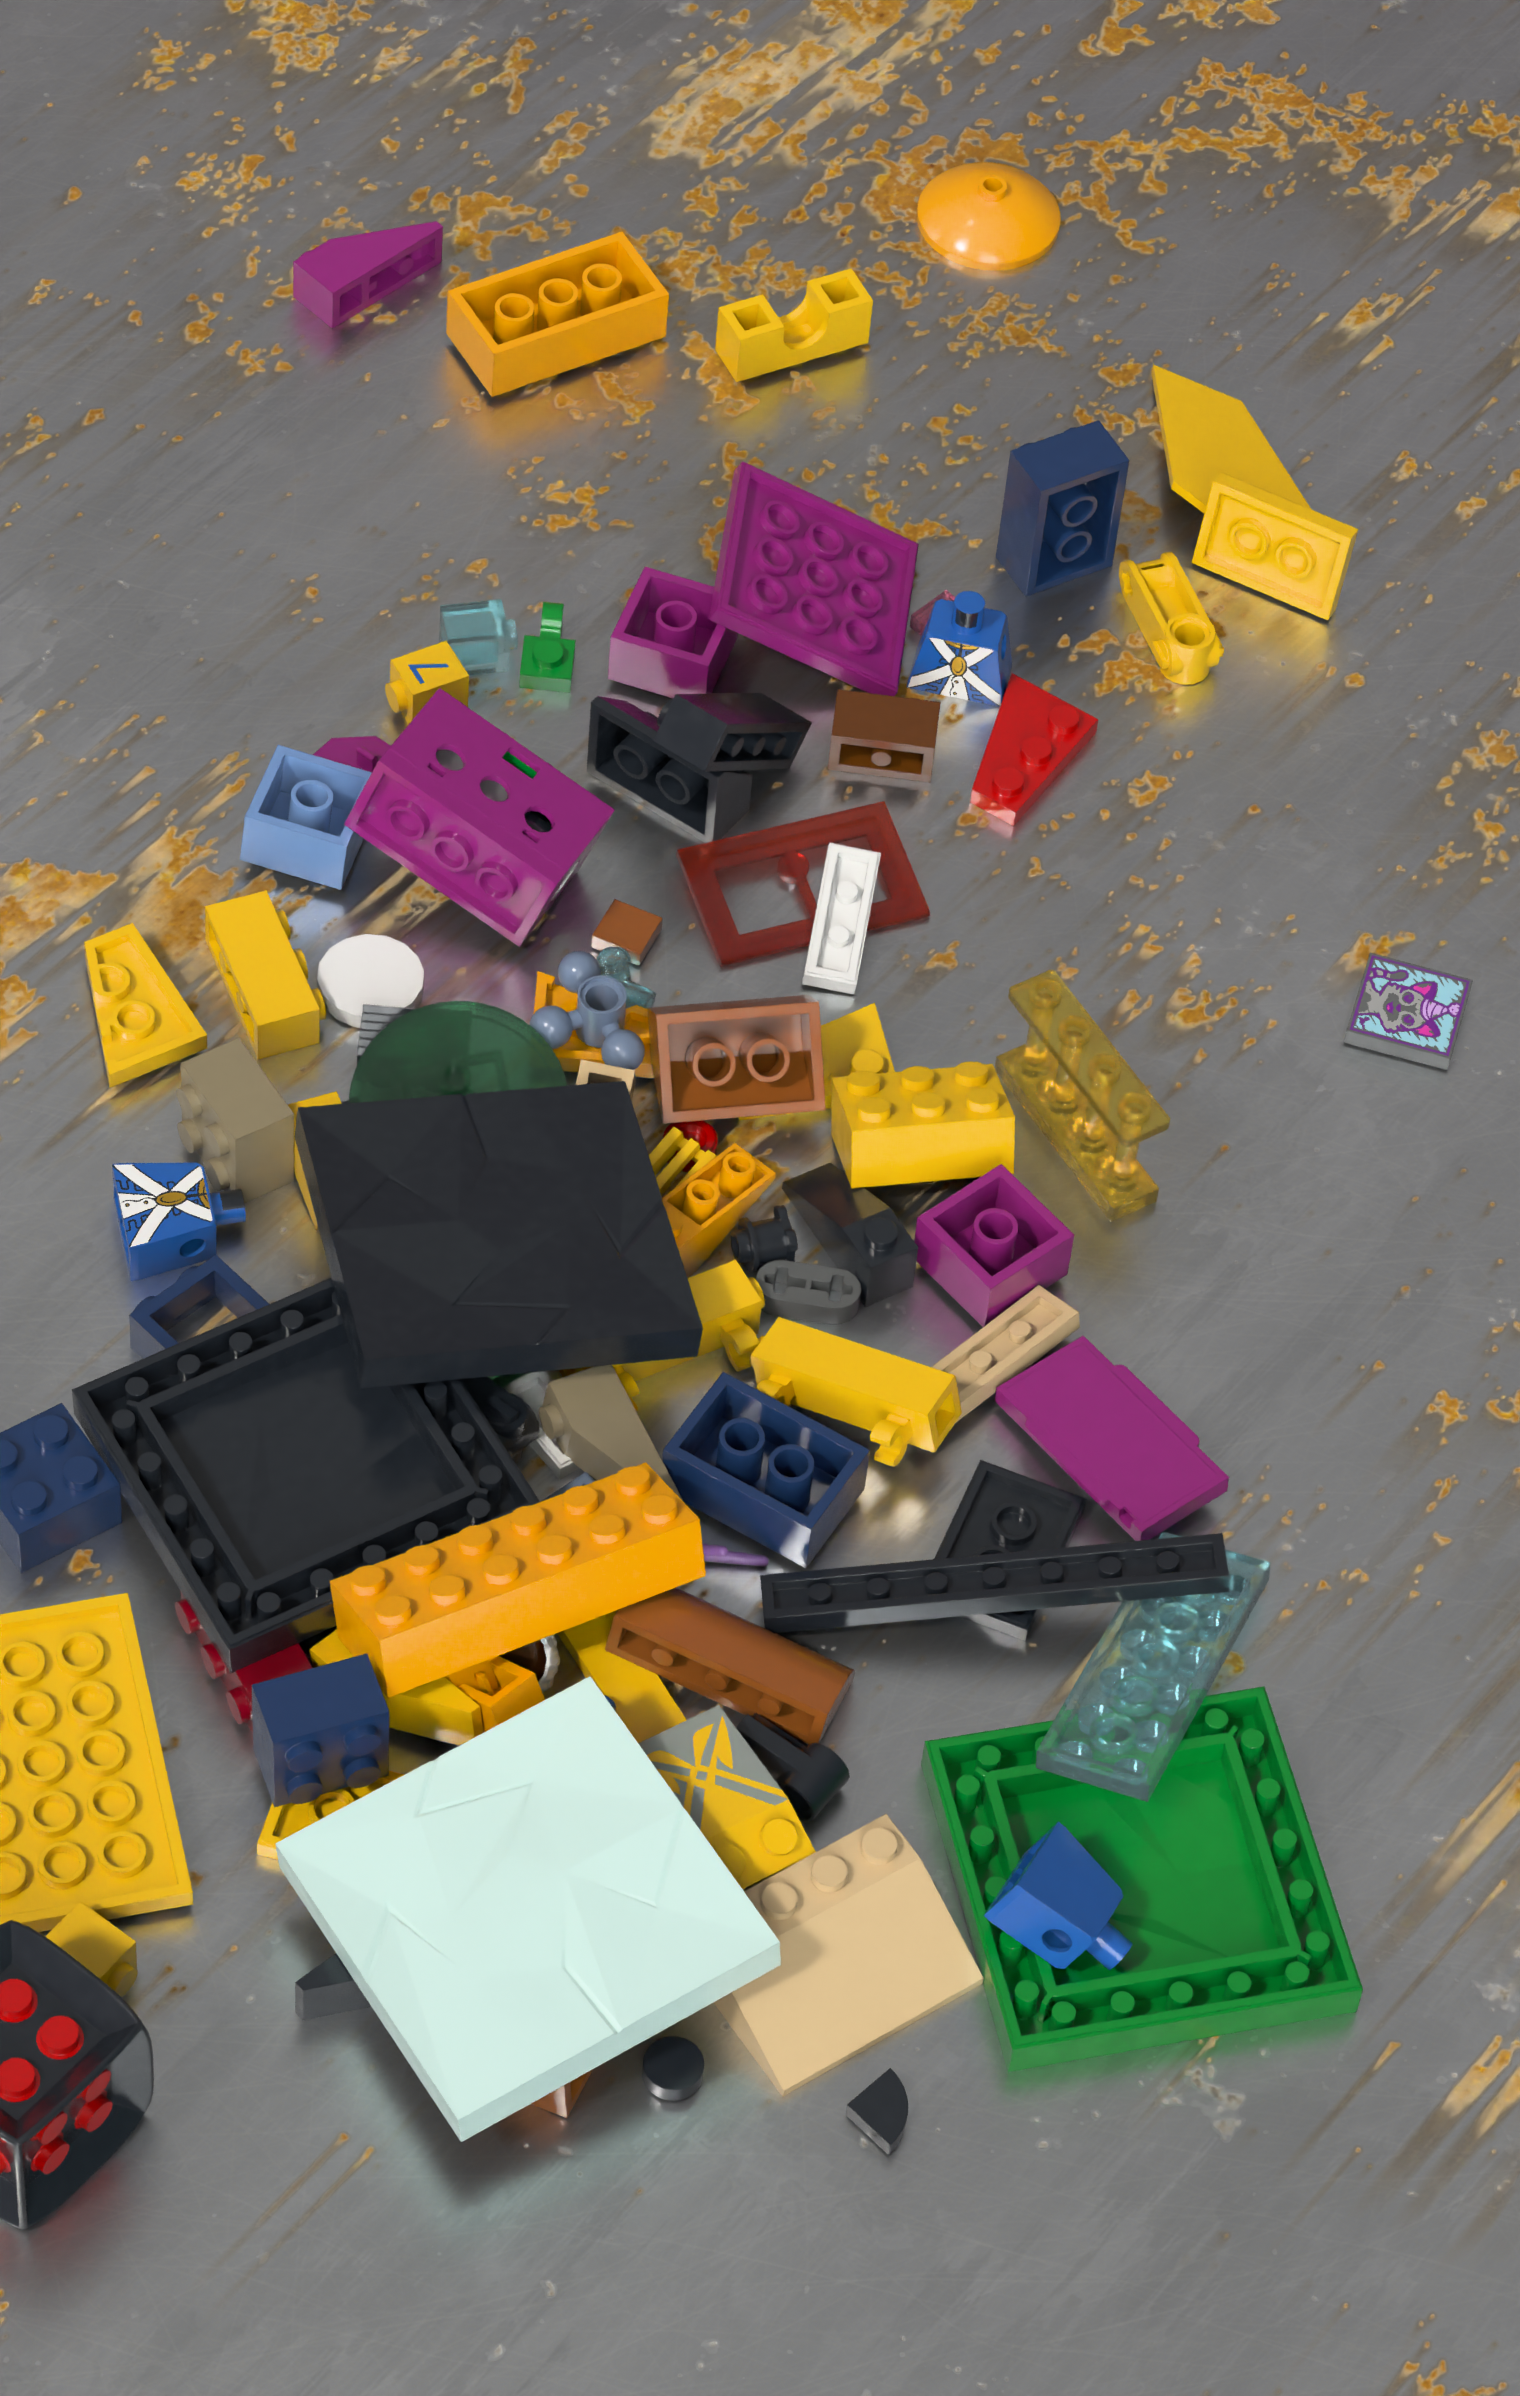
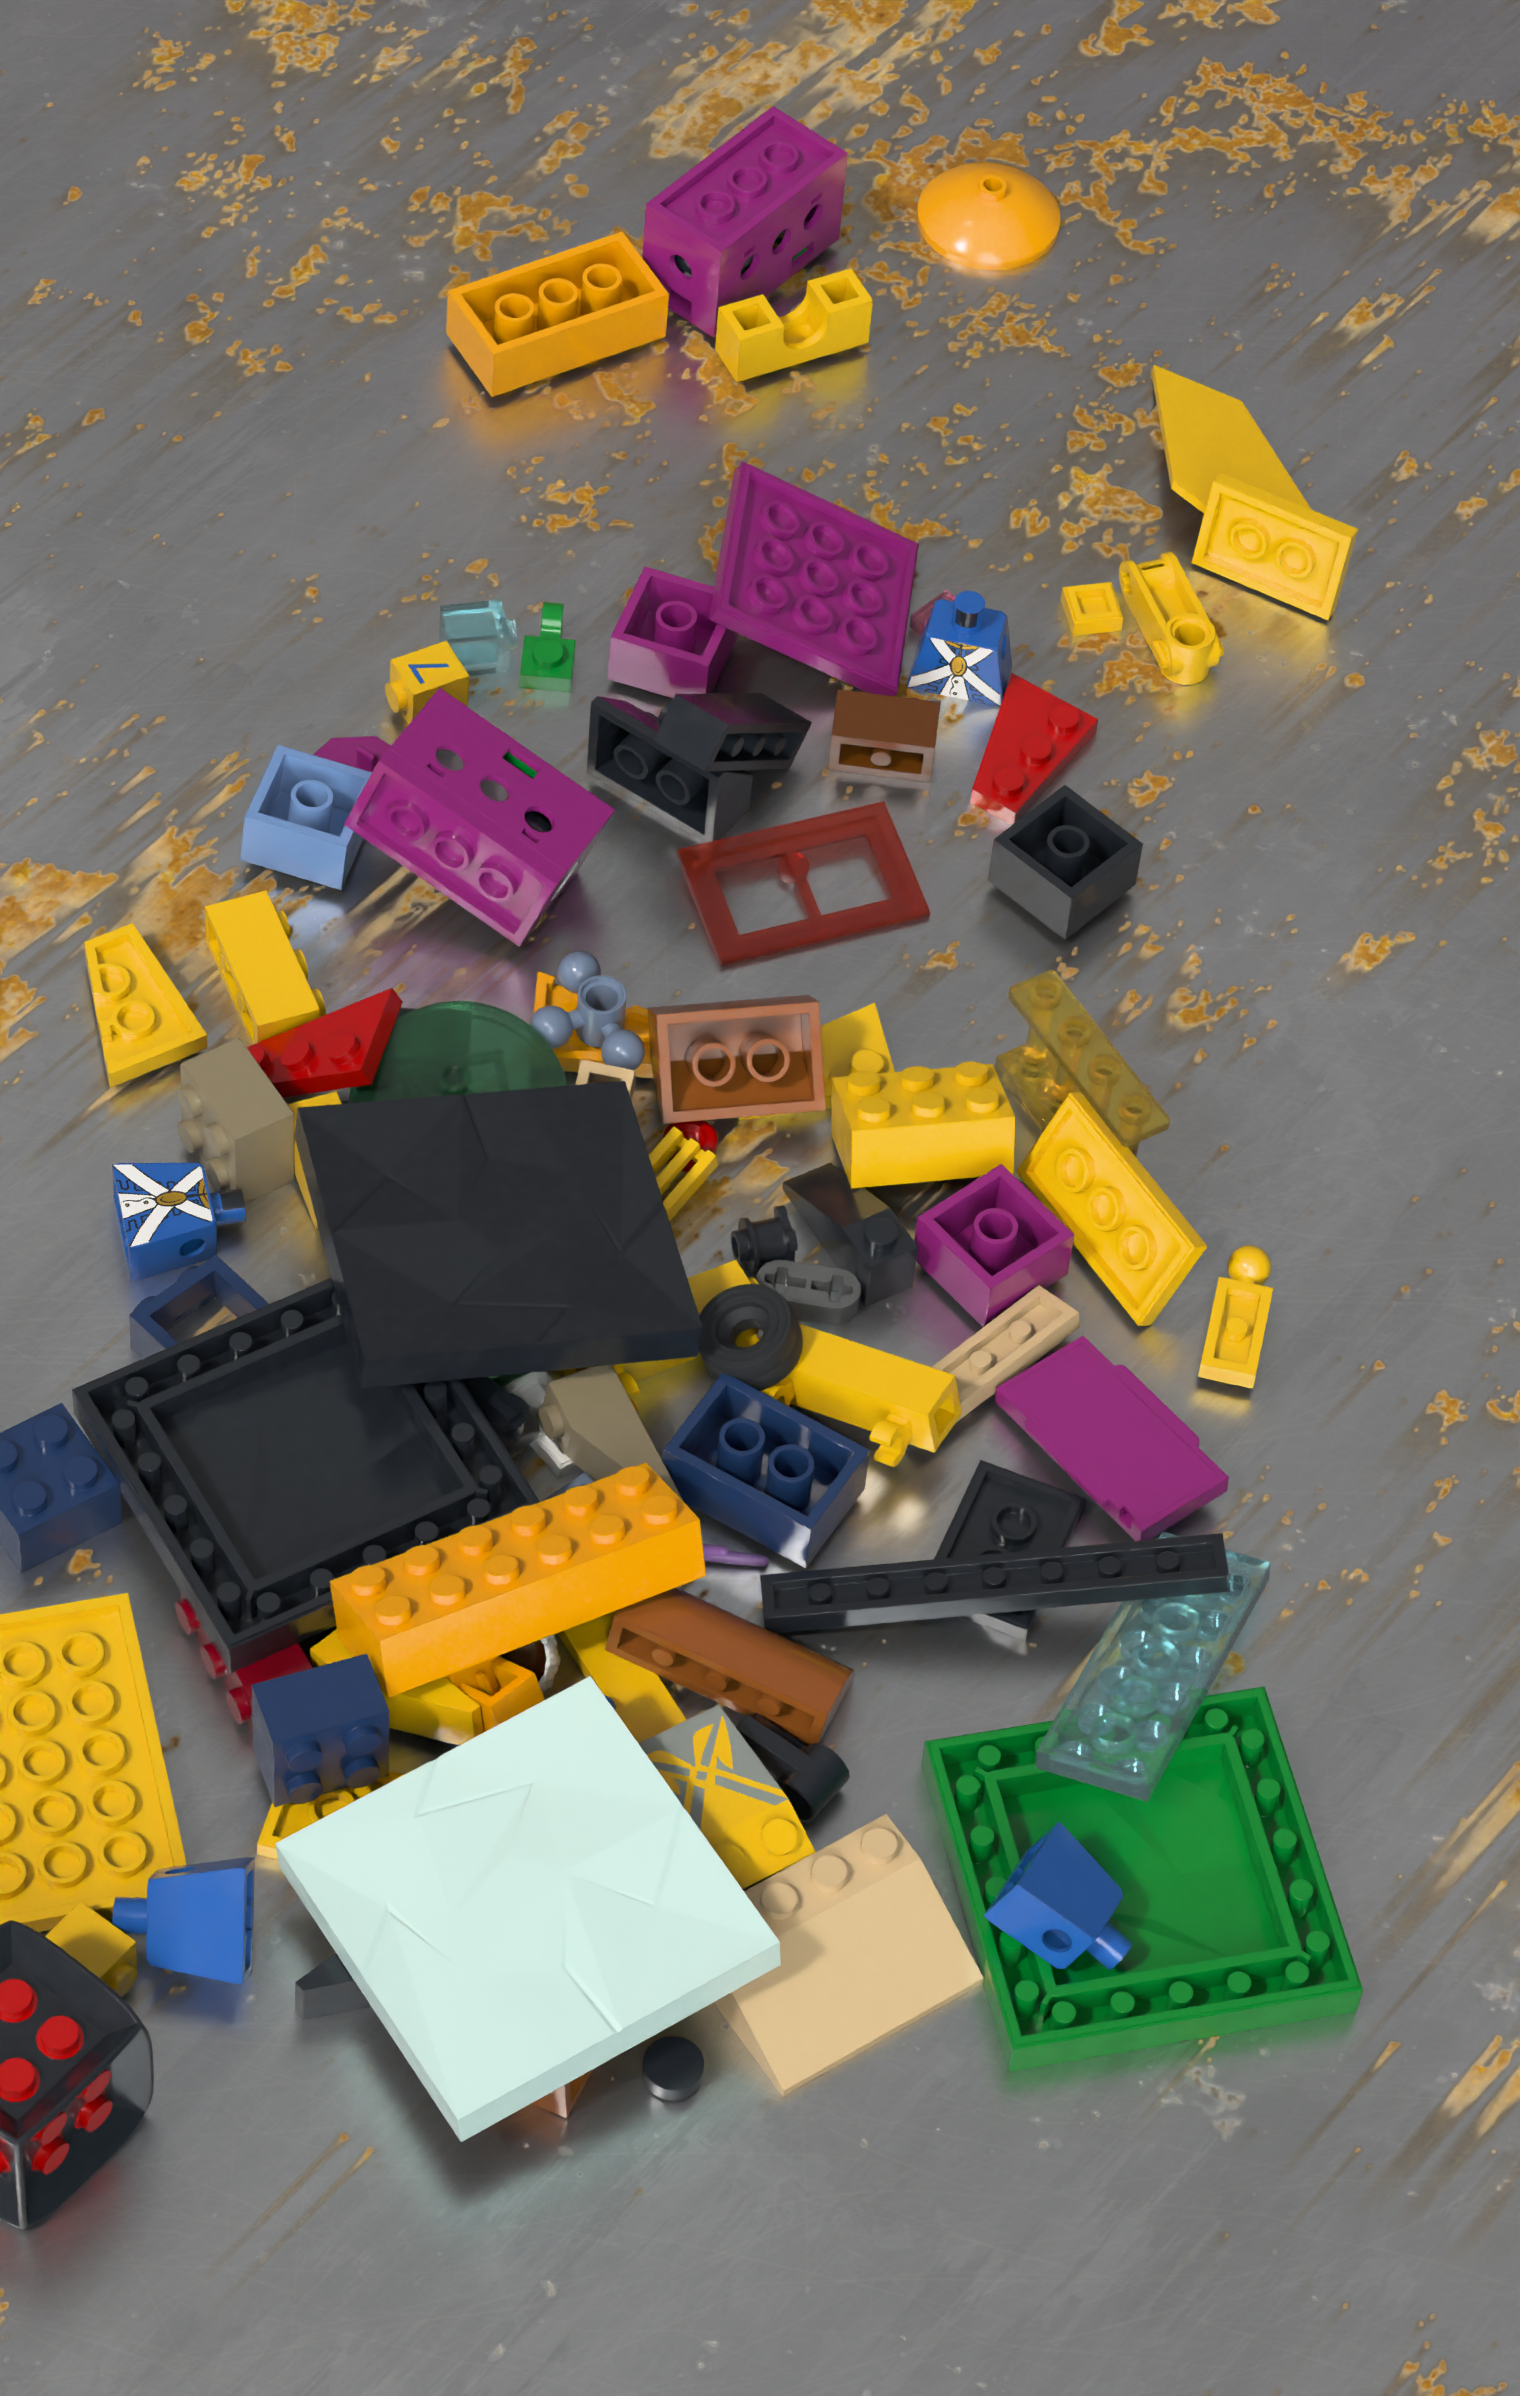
(196, 1919): none -> blue torso
(330, 1050): none -> red wing
(363, 268): magenta slope -> none
(369, 972): white tile -> none
(615, 964): clear light blue arm -> none
(629, 929): dark orange tile -> none
(713, 1201): light orange slope -> none
(743, 1309): none -> black tyre
(745, 217): none -> magenta piece
(841, 918): white tile -> none
(881, 2111): black tile -> none
(1062, 508): dark blue brick -> none
(1065, 862): none -> black brick
(1091, 608): none -> yellow tile
(1112, 1208): none -> yellow tile
(1238, 1319): none -> yellow plate
(1408, 1011): tile -> none

